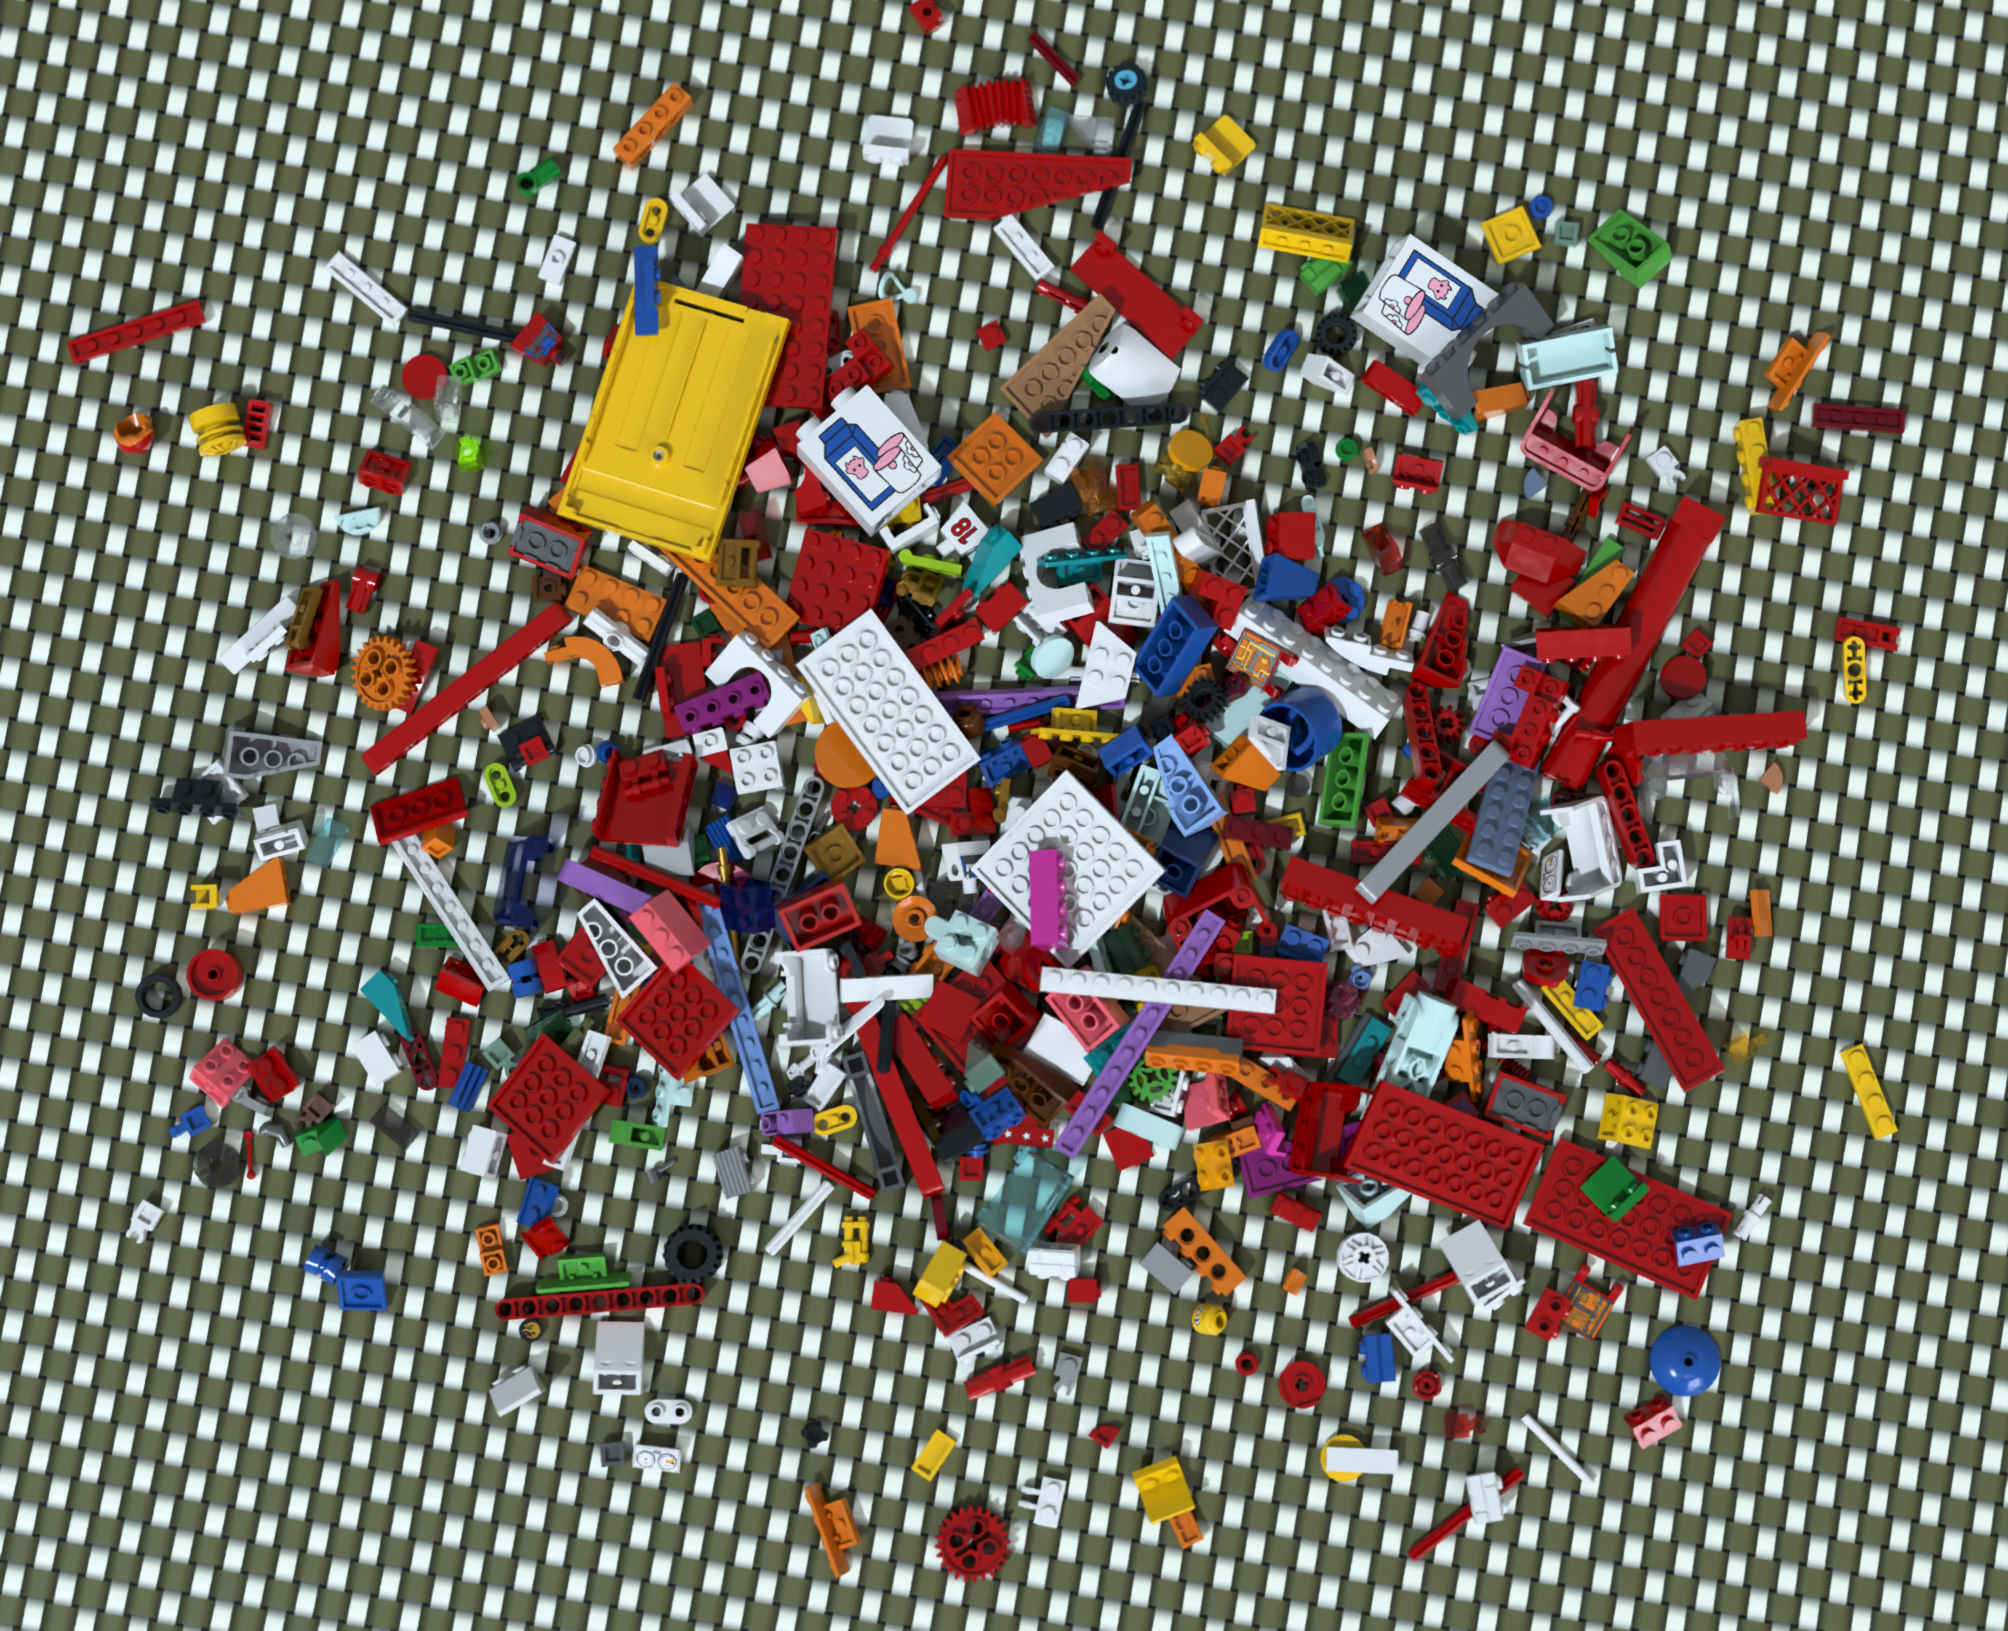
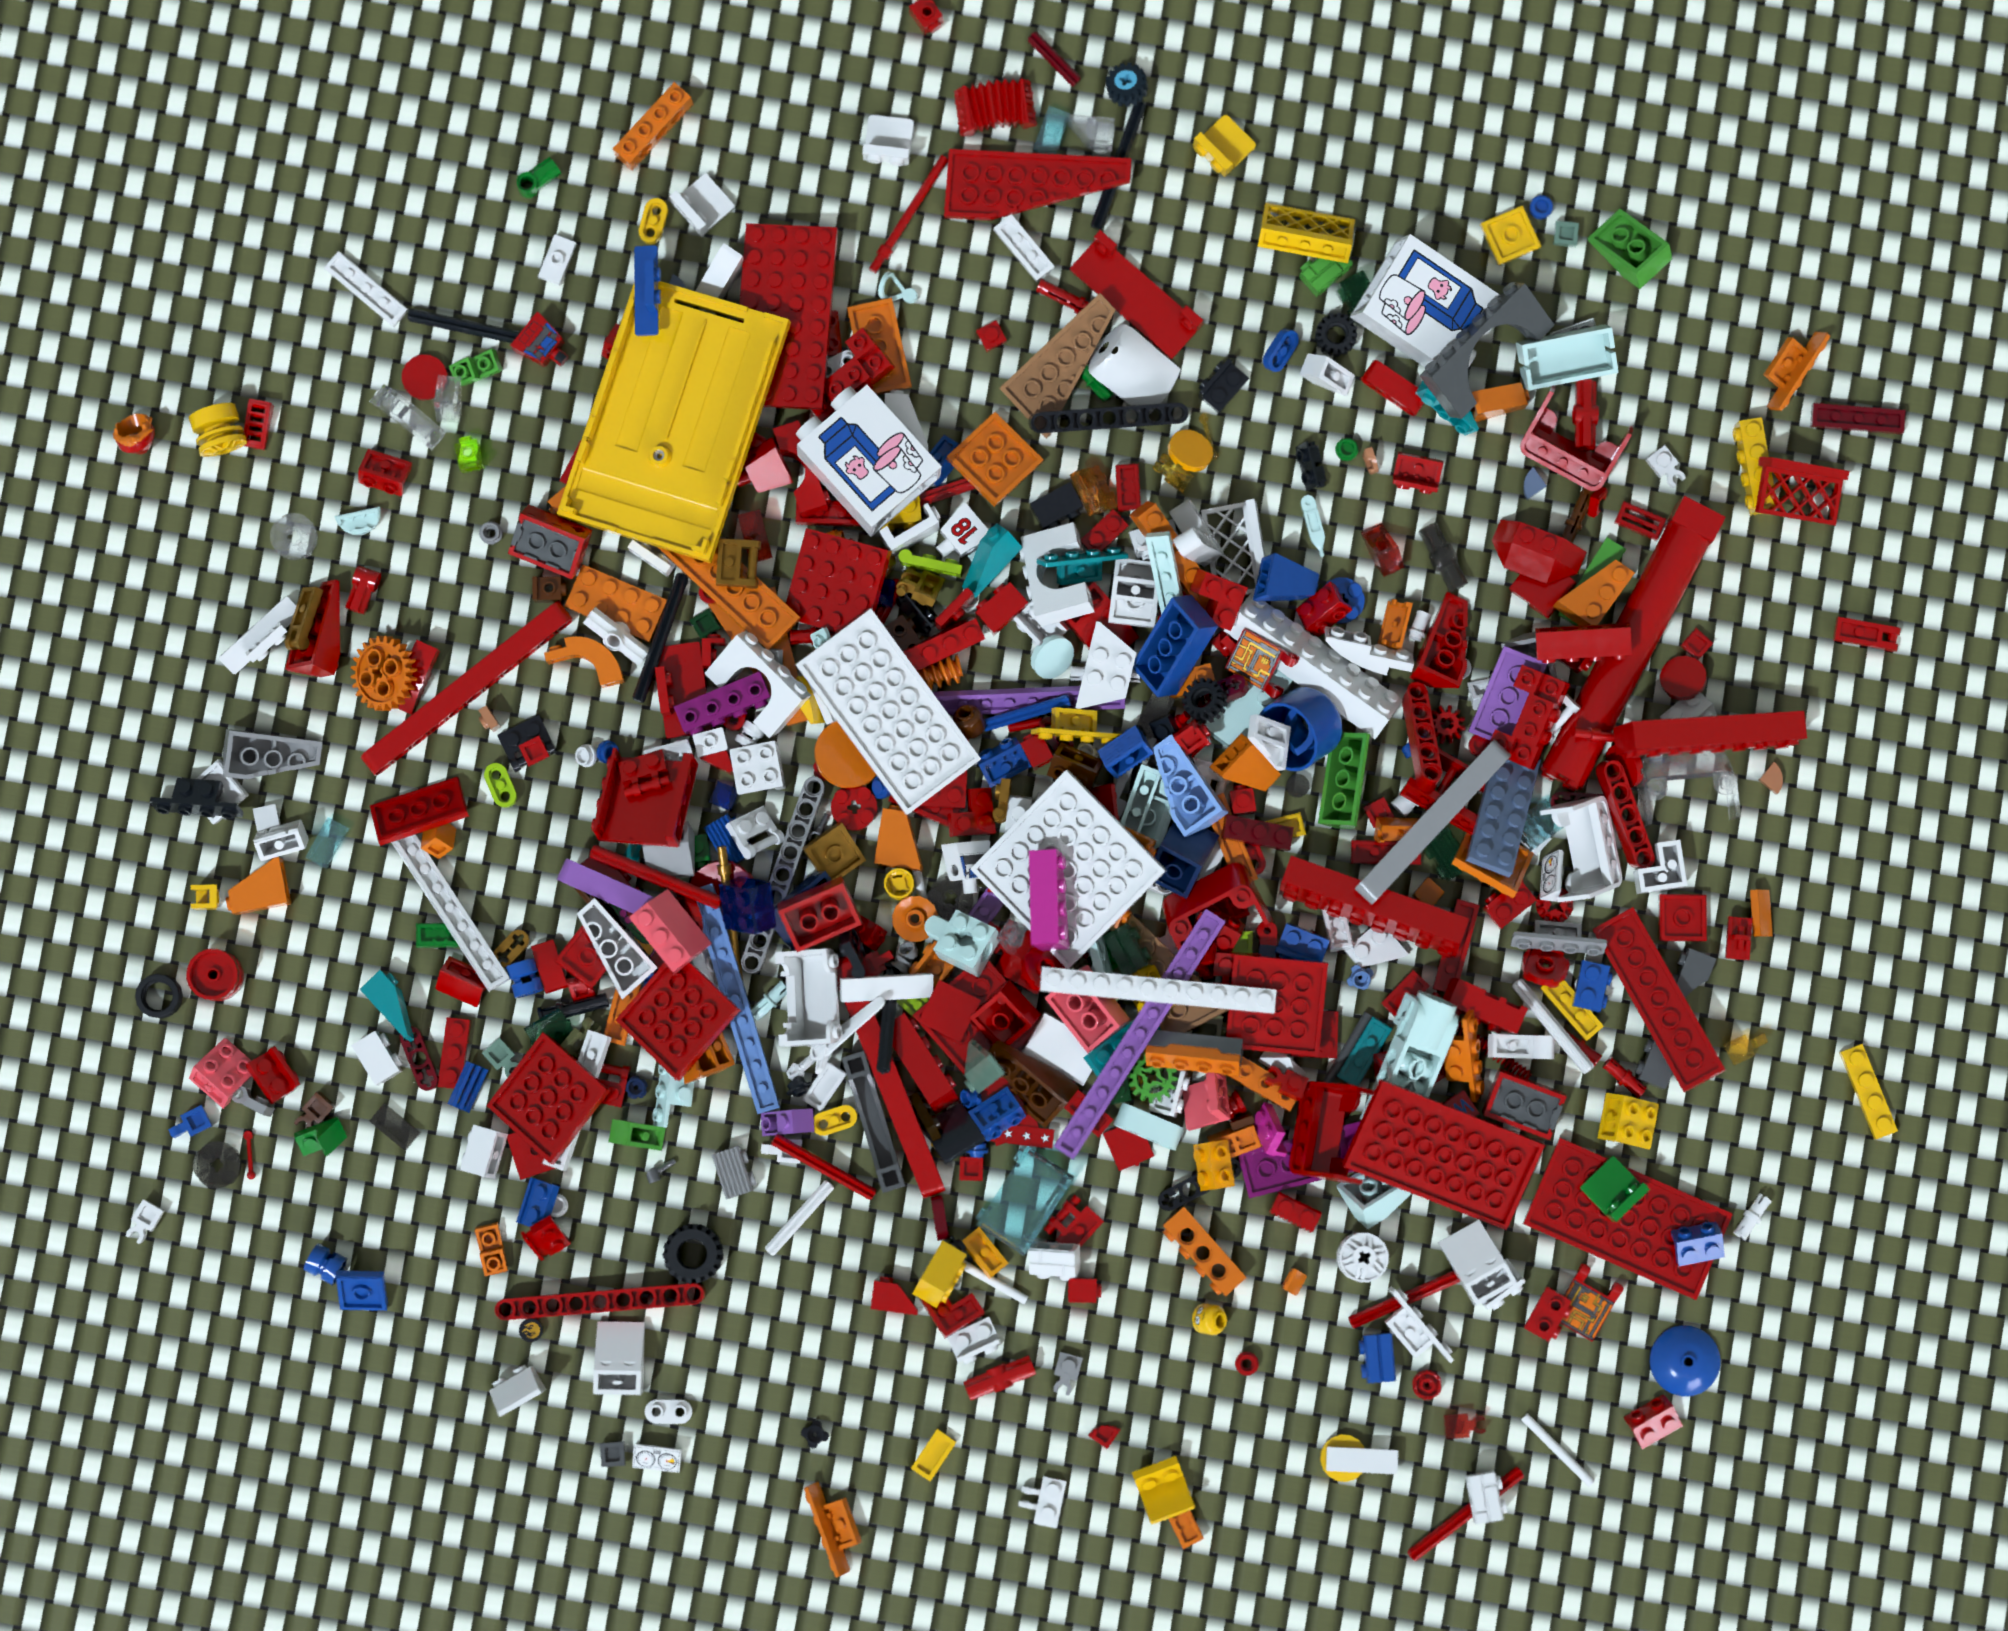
(136, 332): red plate -> none
(276, 1130): flat silver arm -> none
(507, 907): clear blue windscreen -> none
(583, 1273): bright green bracket -> none
(855, 1250): yellow piece -> none
(984, 1561): red gear -> none
(1024, 667): green bracket -> none
(1066, 459): white brick -> none
(1166, 1267): light grey brick -> none
(1211, 486): orange brick -> none
(1232, 447): red plate -> none
(1291, 535): red slope -> none
(1313, 1390): red plate -> none
(1340, 1000): clear pink gear -> none
(1846, 663): yellow beam -> none

